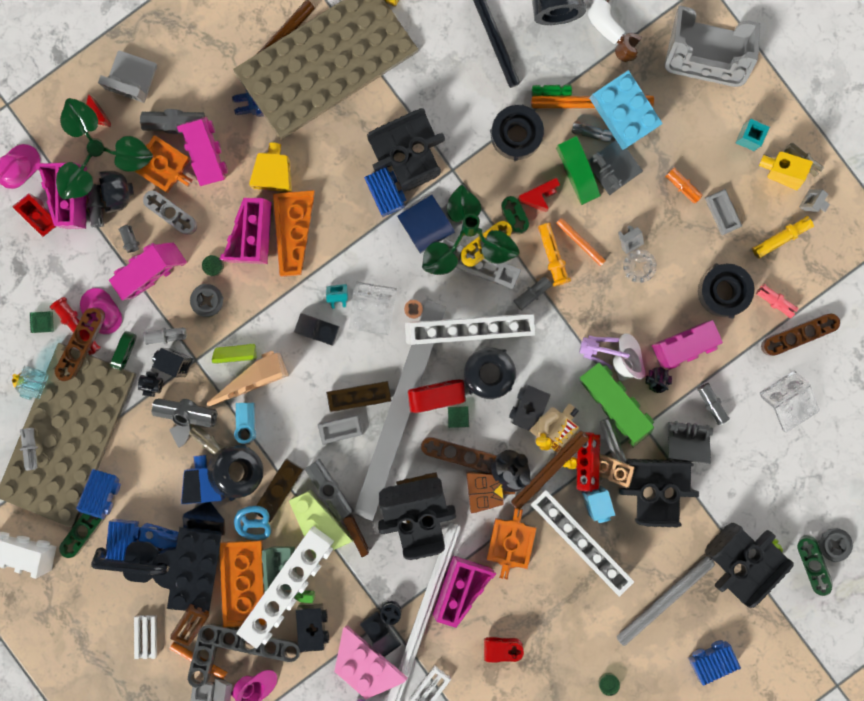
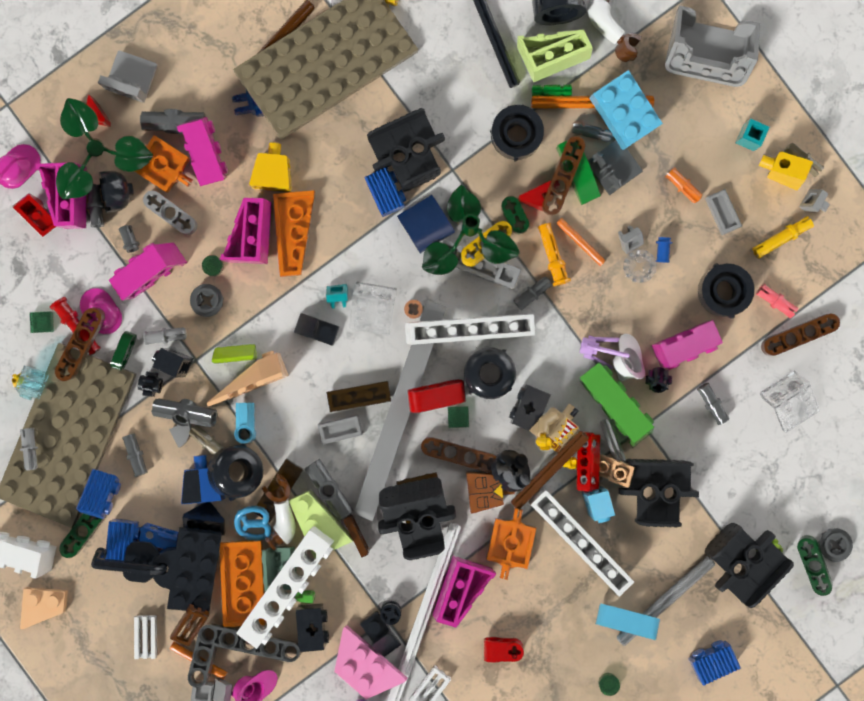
(41, 604): none -> light nougat wing
(134, 455): none -> dark grey pin
(285, 521): none -> piece
(553, 53): none -> yellowish green wedge
(560, 174): none -> reddish brown beam
(628, 621): none -> medium azure beam
(663, 249): none -> blue pin
(689, 442): dark grey hinge -> none

